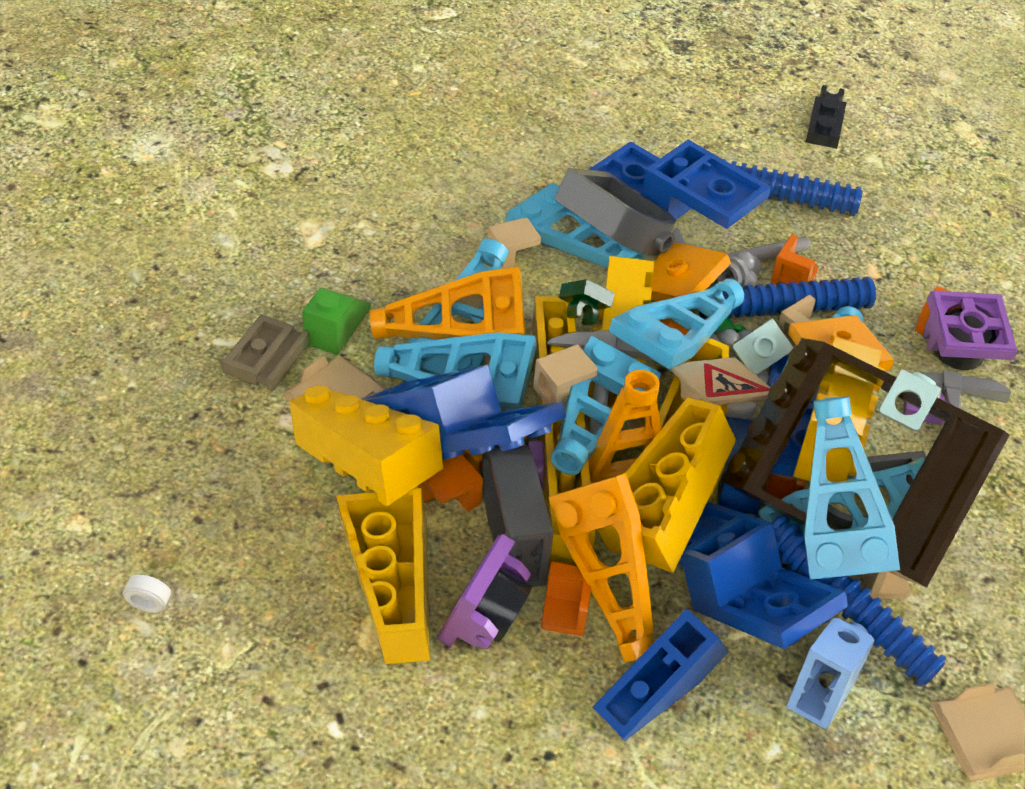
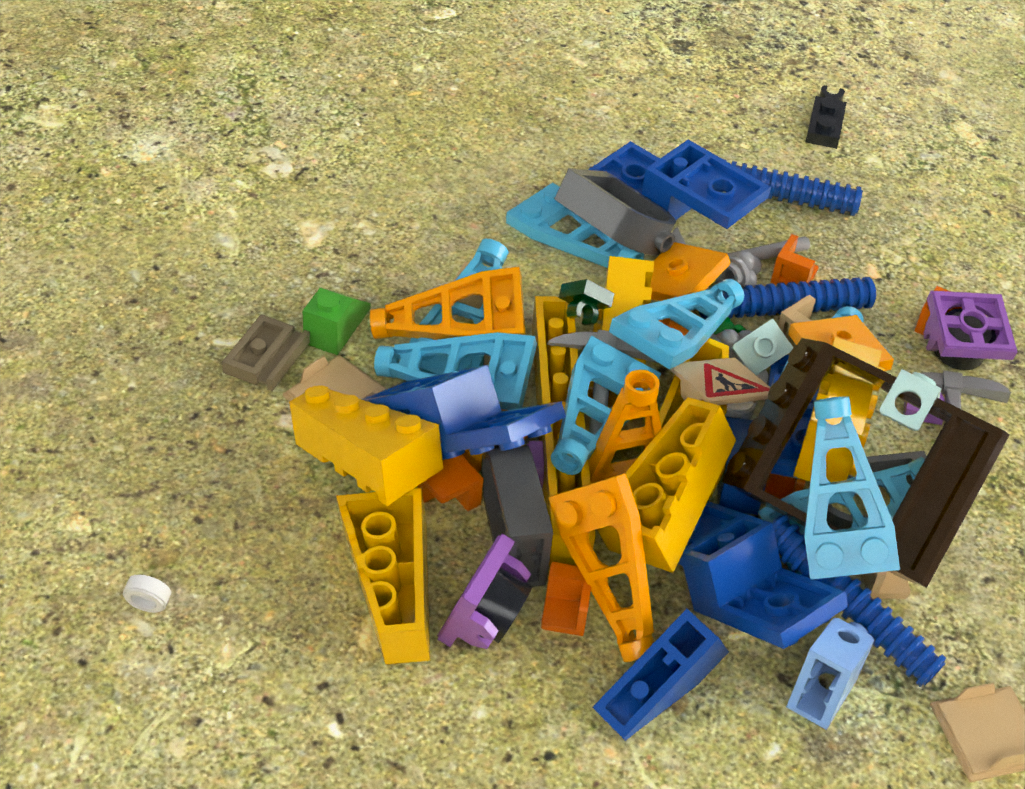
(514, 236): tan panel -> none
(560, 371): tan panel -> none

